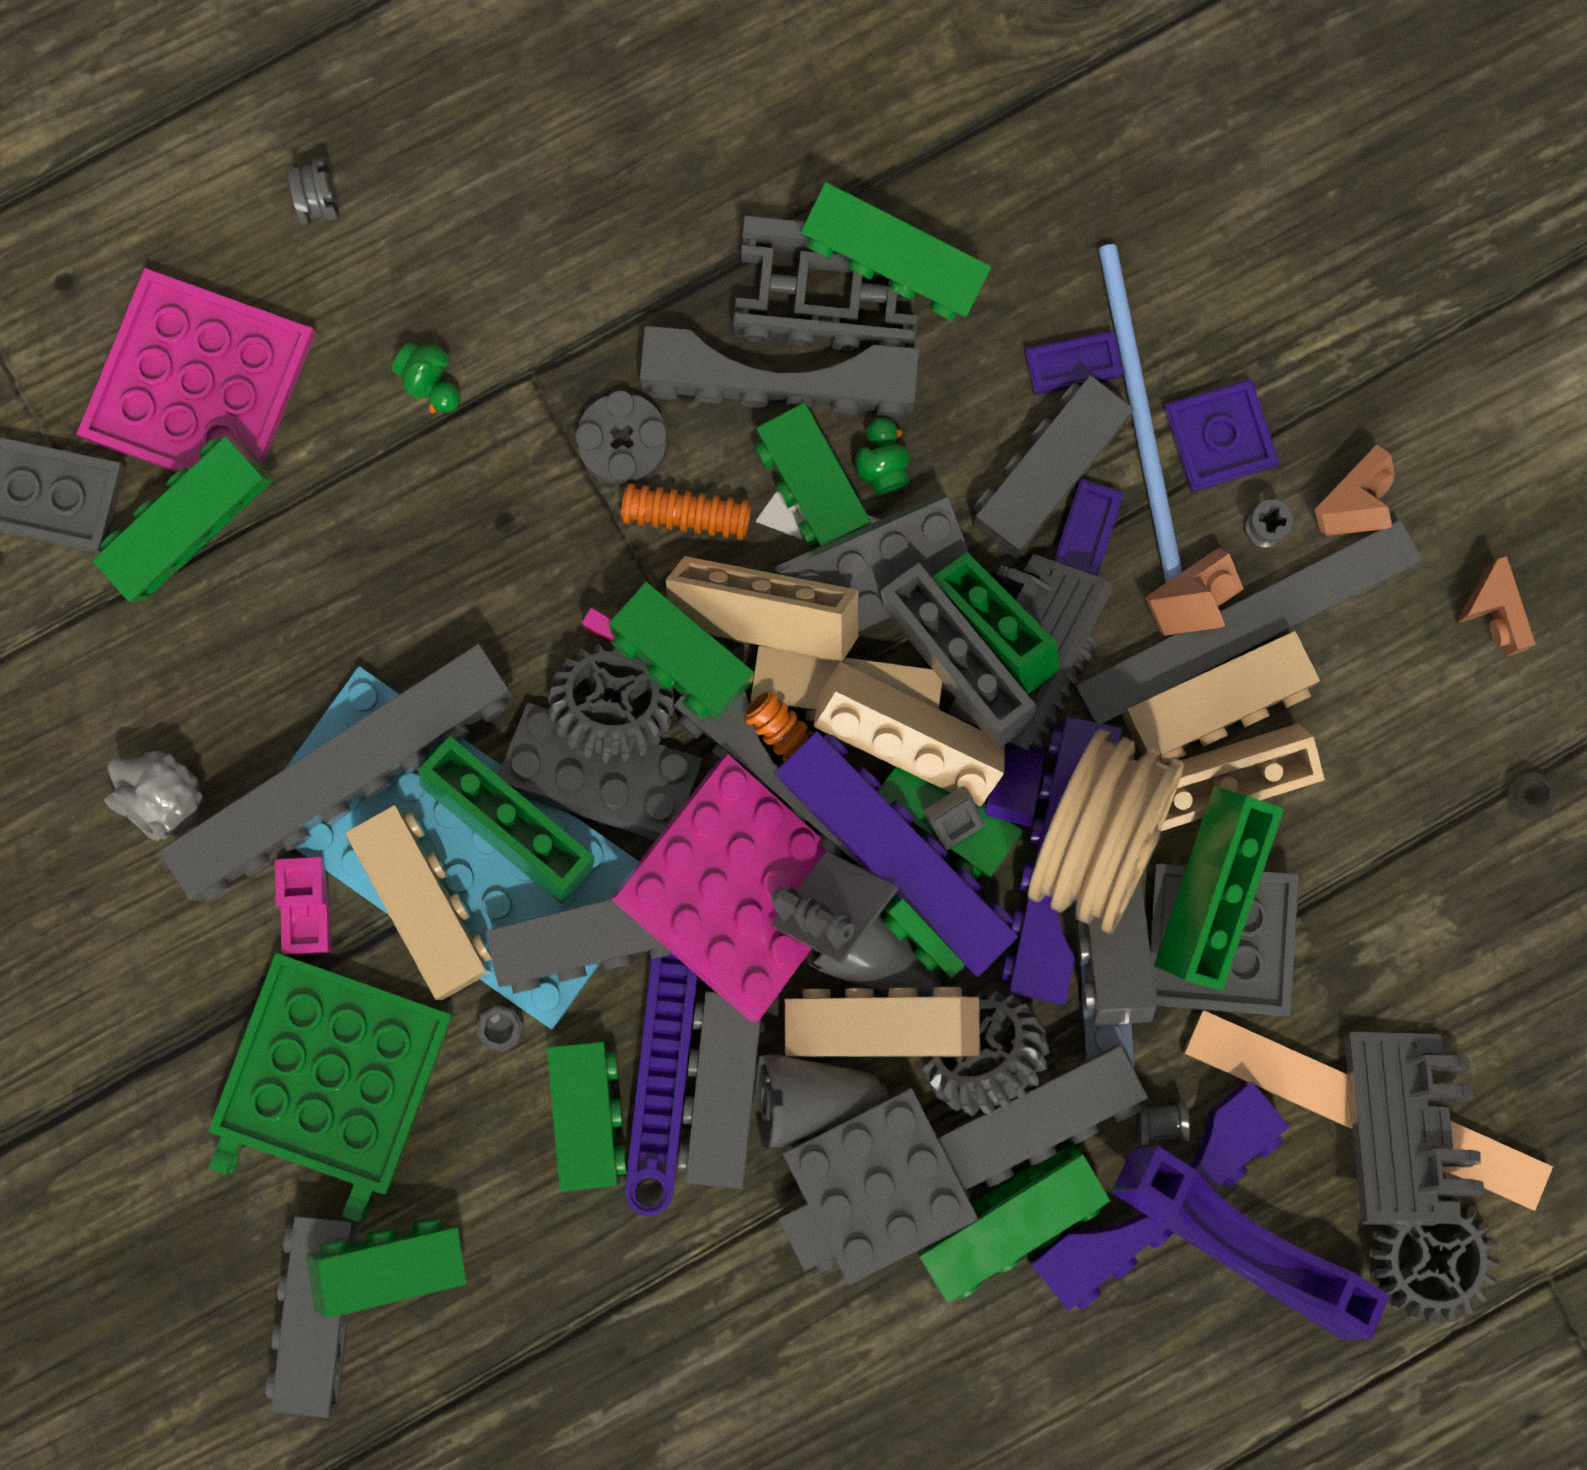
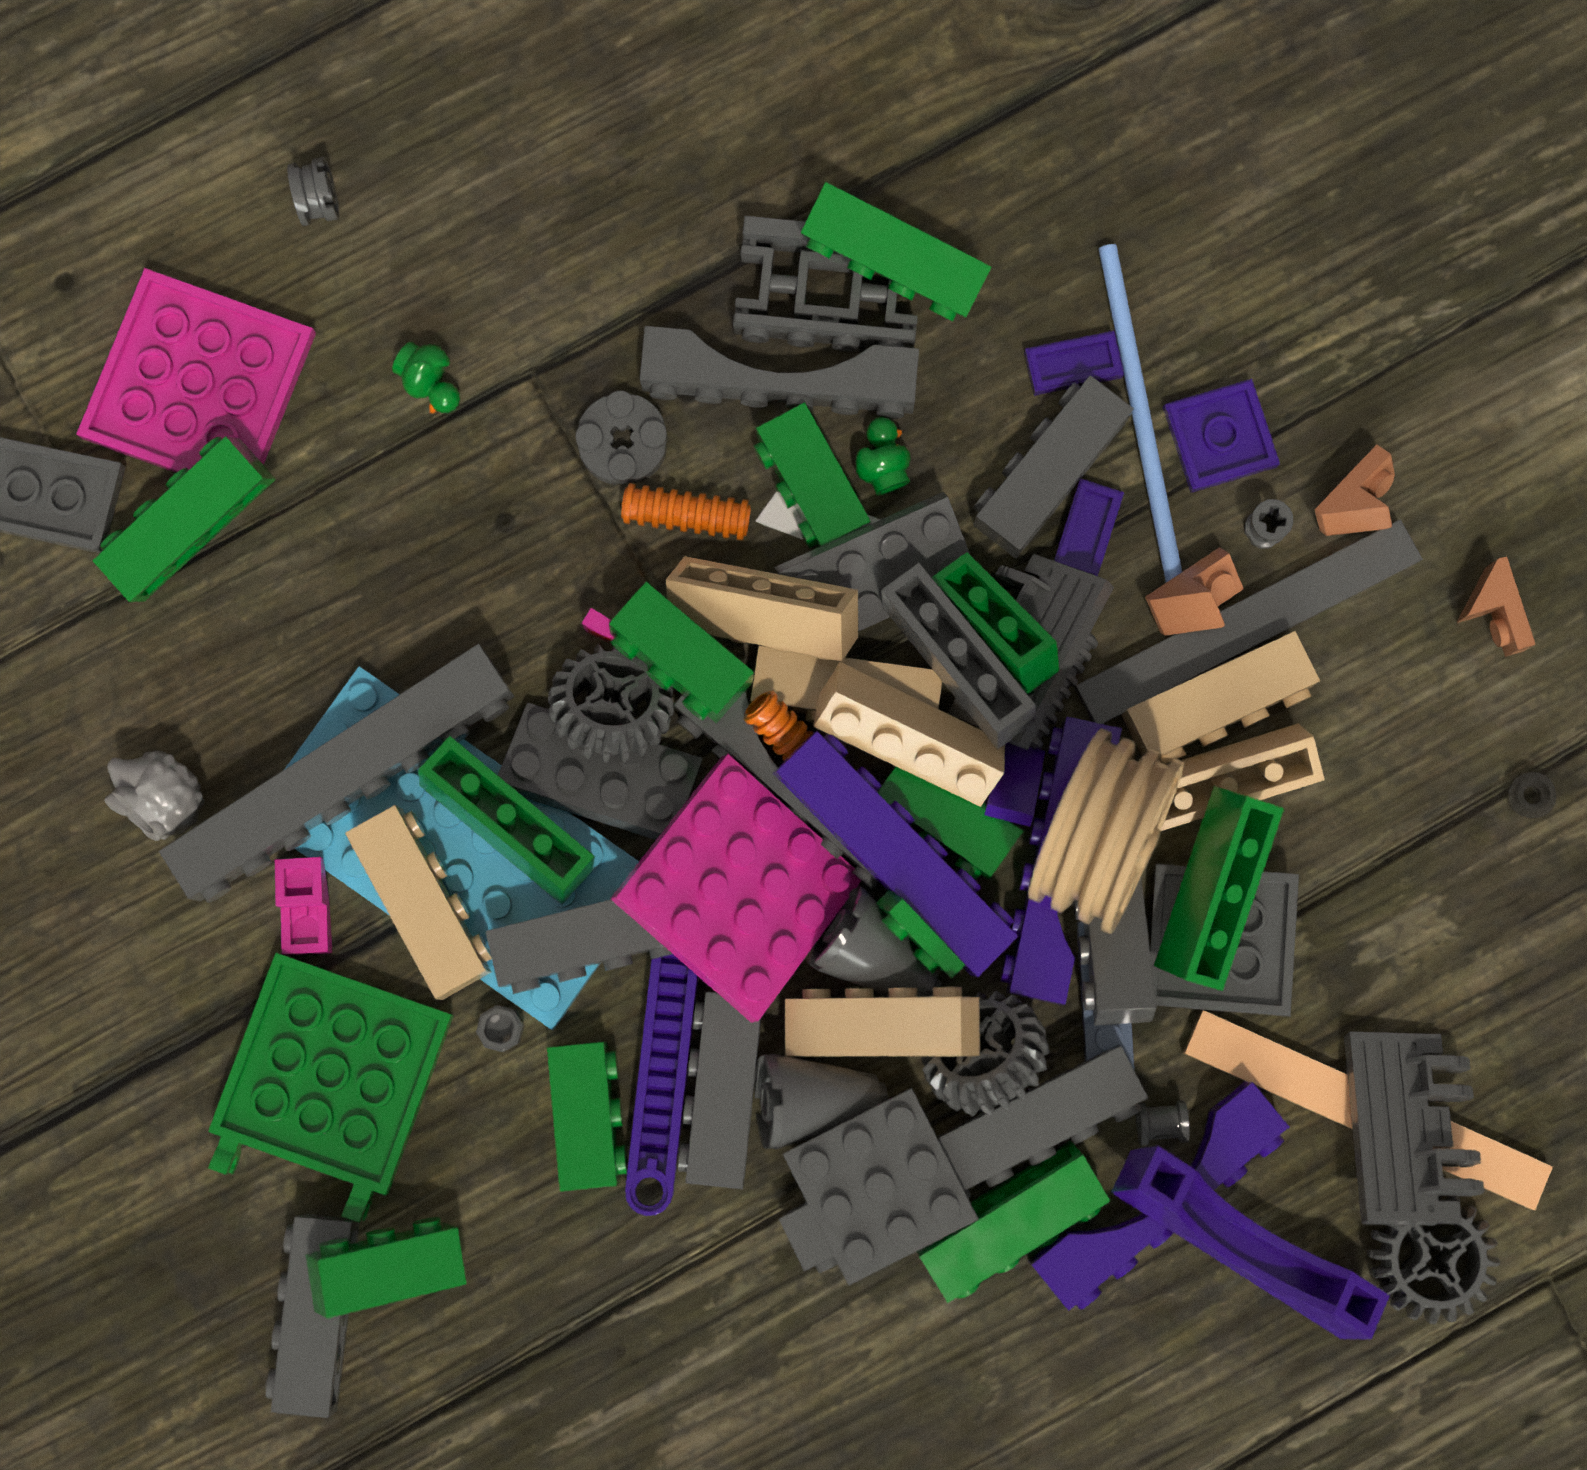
(831, 906): dark grey hinge -> none
(954, 818): dark grey tile -> none

